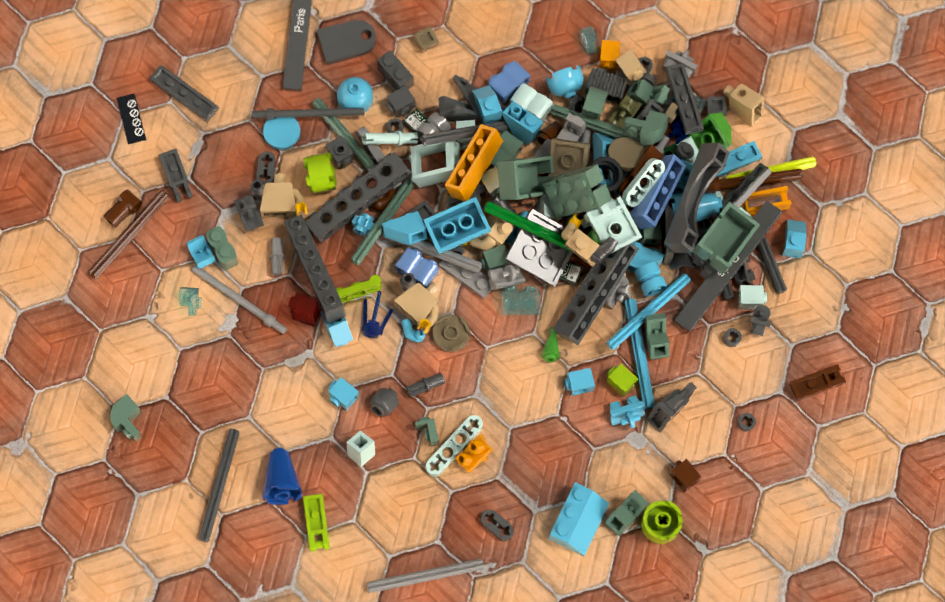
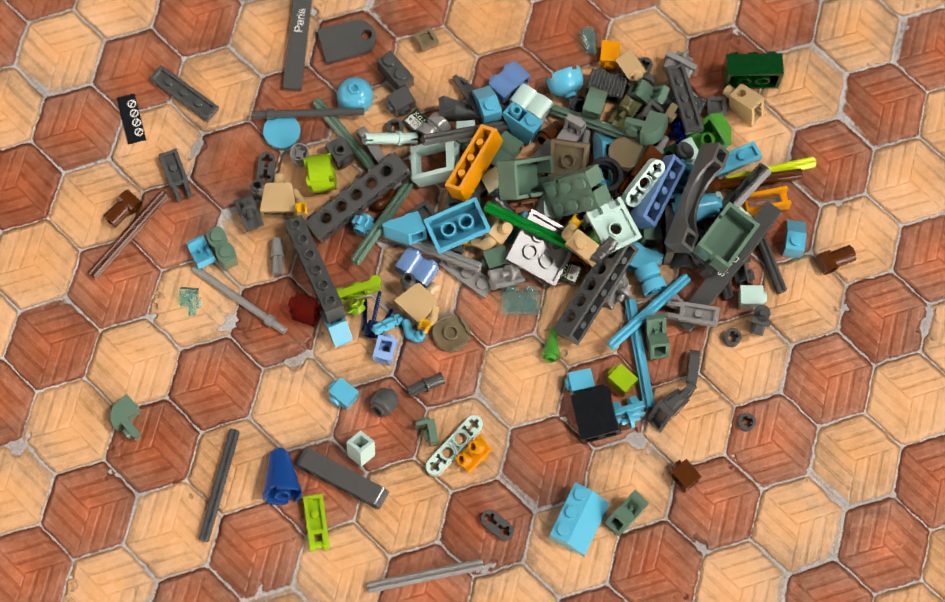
(299, 150): none -> light grey wheel
(342, 478): none -> dark grey beam
(356, 307): none -> lime plate
(385, 341): none -> light blue brick
(387, 324): none -> medium azure axle
(595, 414): none -> black panel
(665, 532): lime brick -> none
(692, 368): none -> dark grey beam
(694, 313): none -> light grey hinge
(753, 70): none -> dark green brick
(816, 383): reddish brown plate -> none
(831, 261): none -> reddish brown piece

